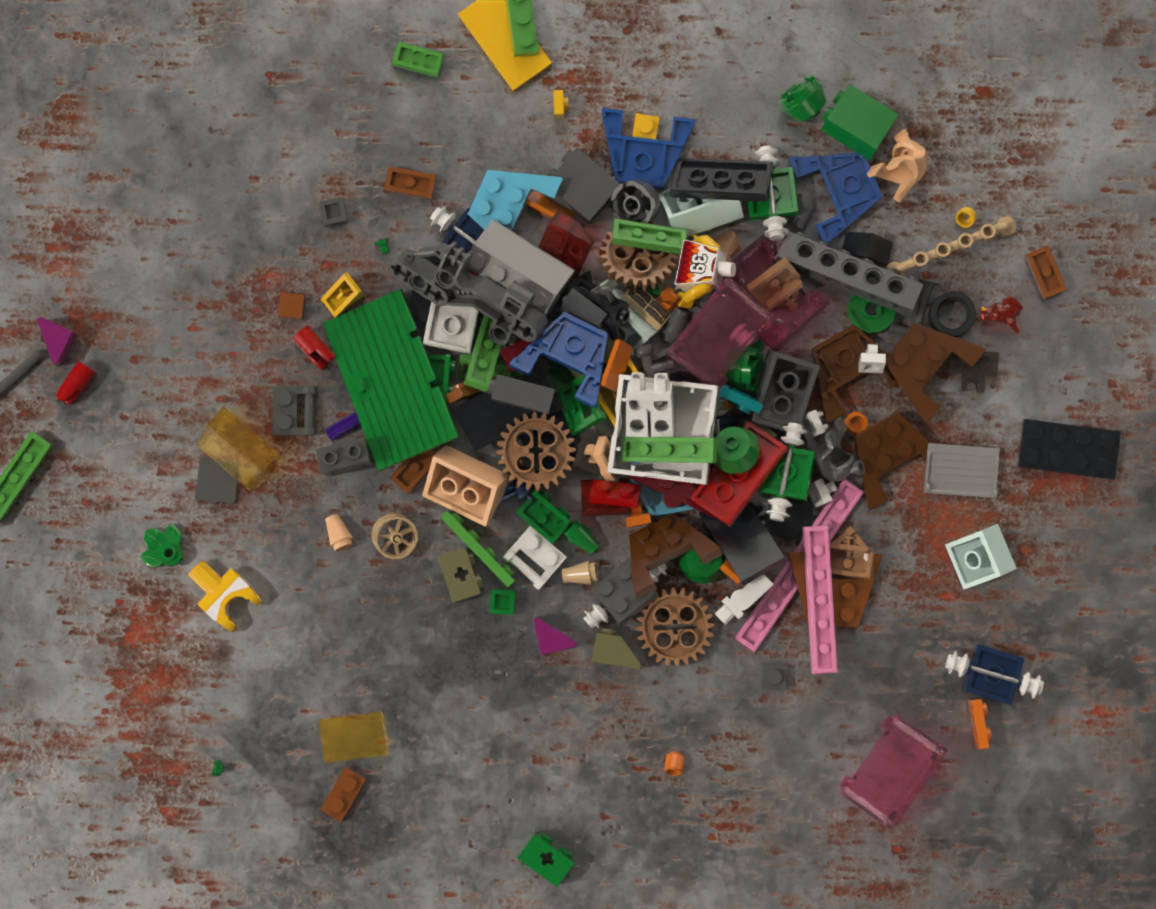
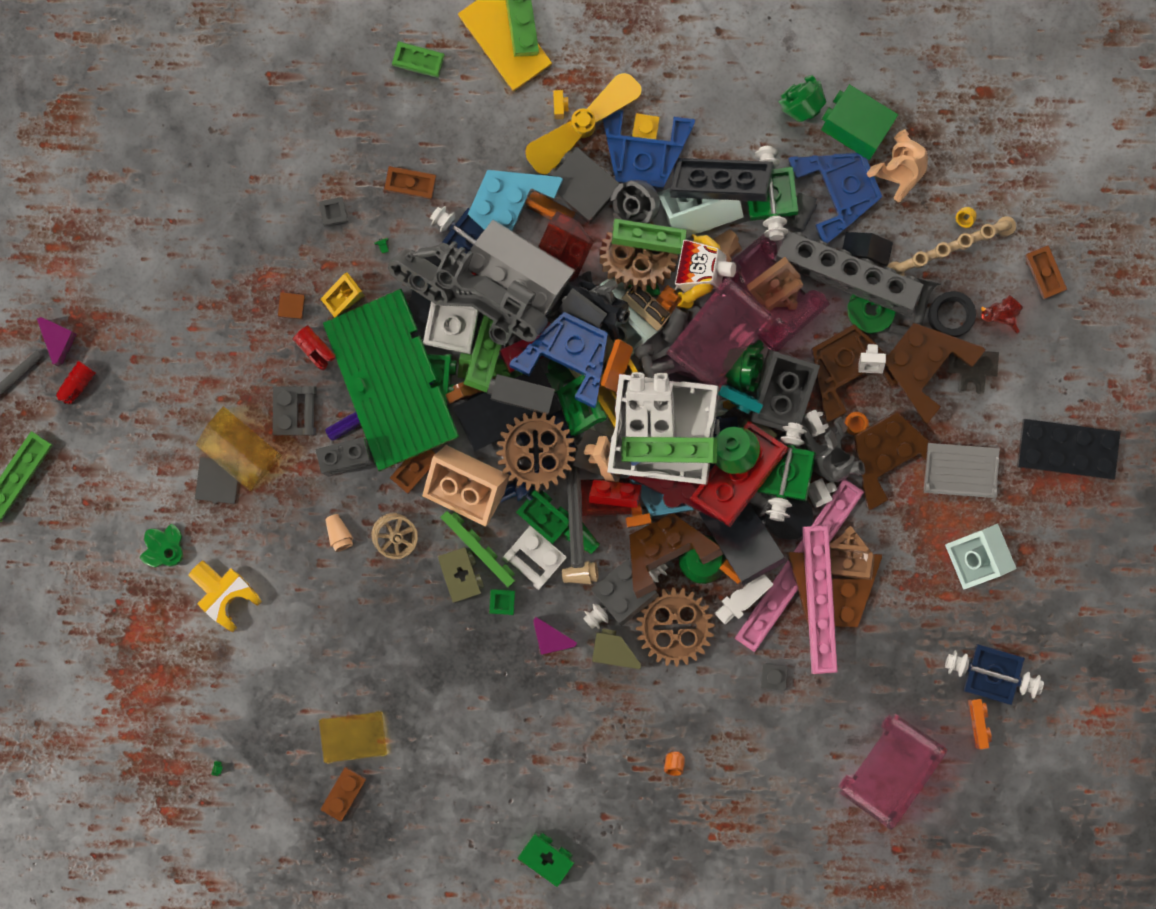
(550, 148): none -> yellow piece
(575, 517): none -> dark grey axle

